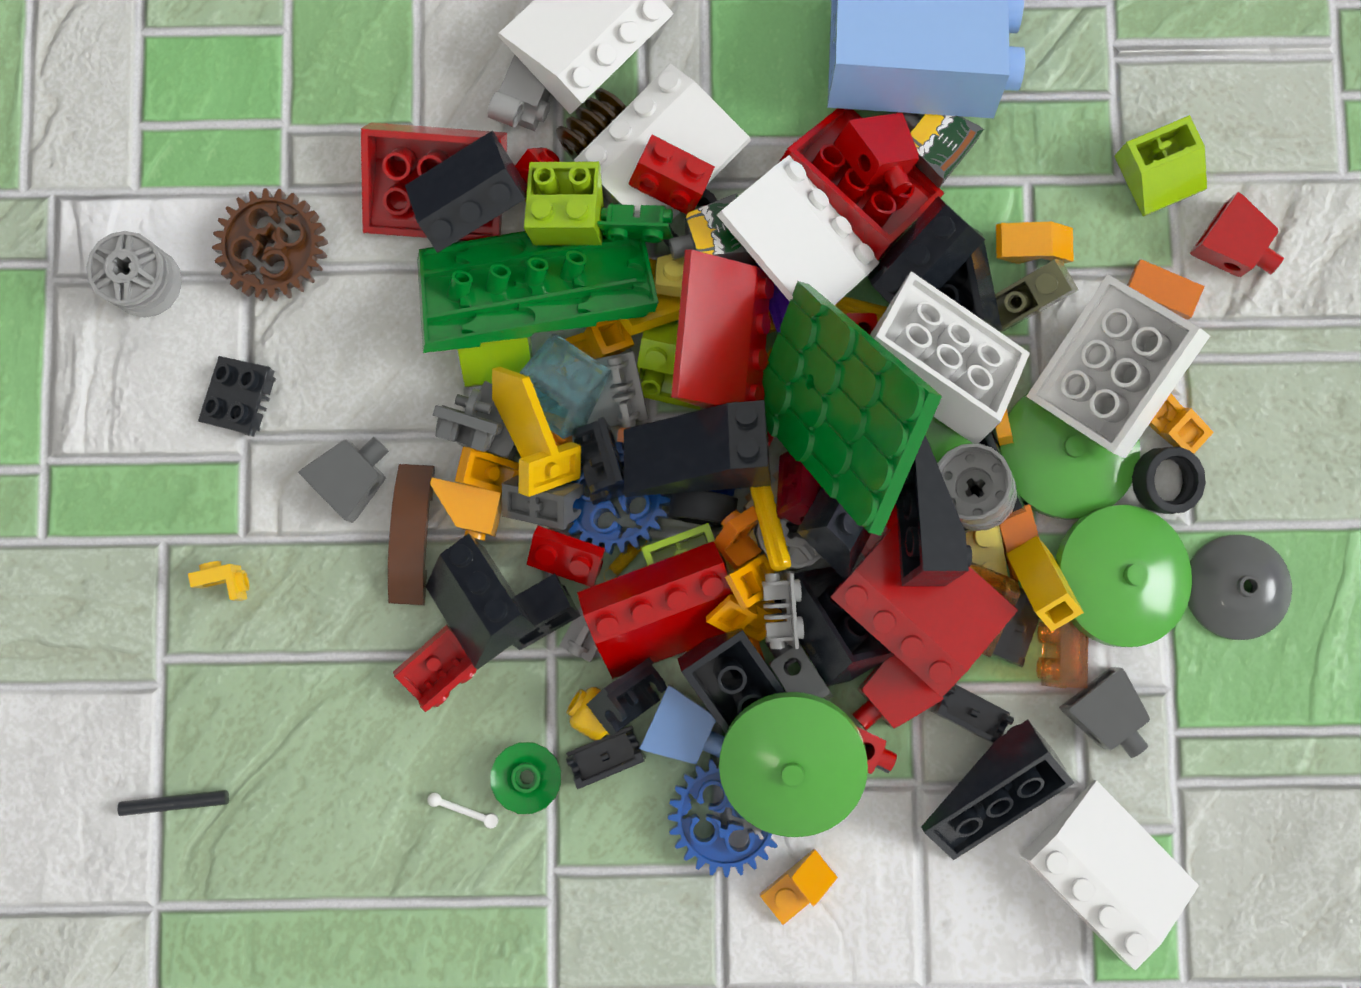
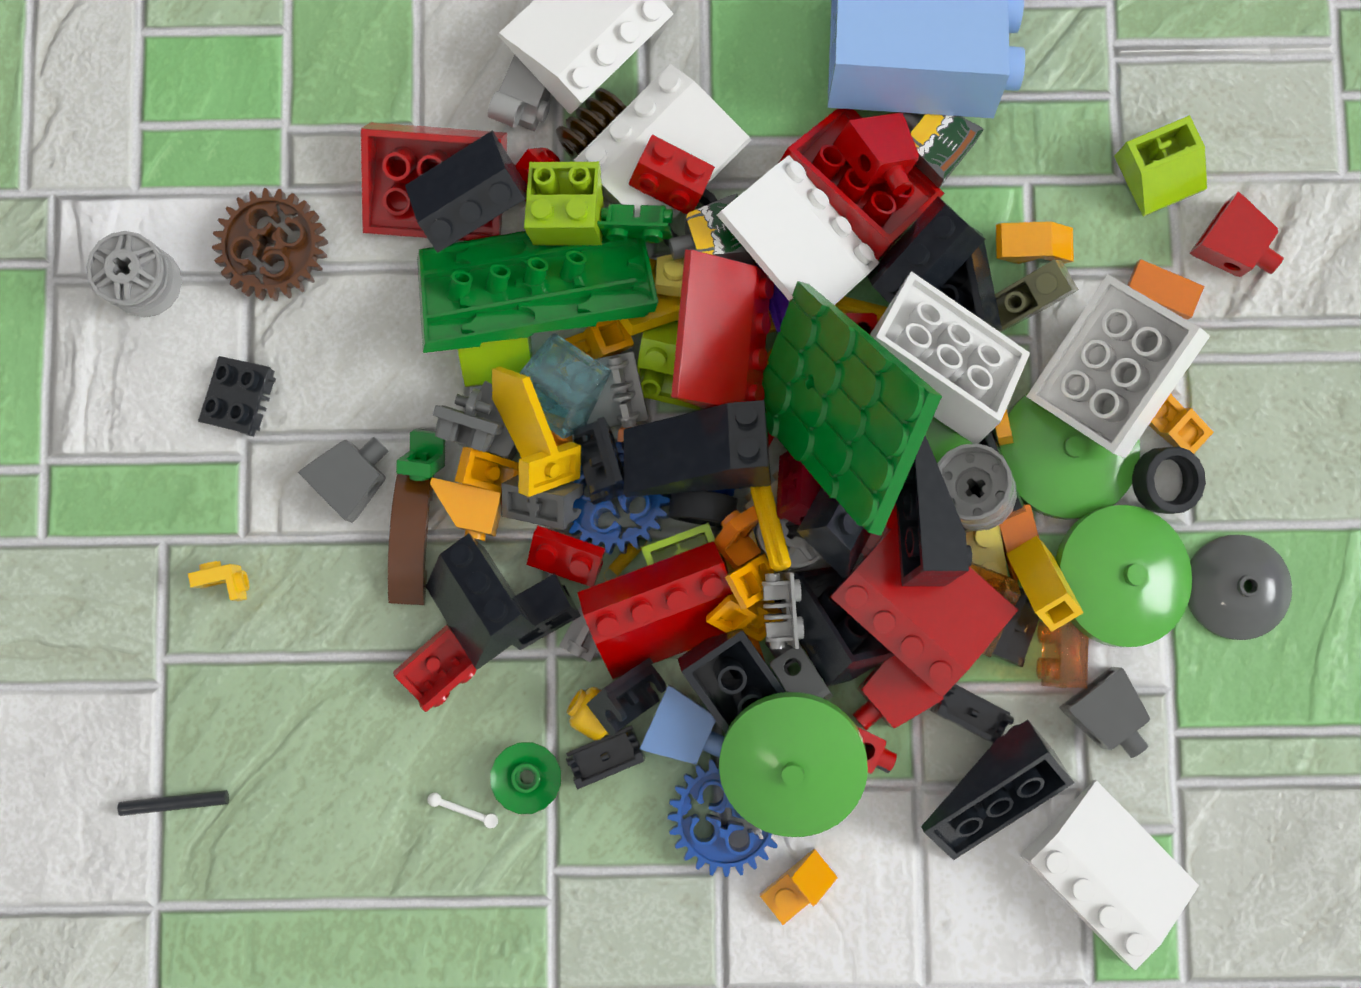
(425, 456): none -> green bracket

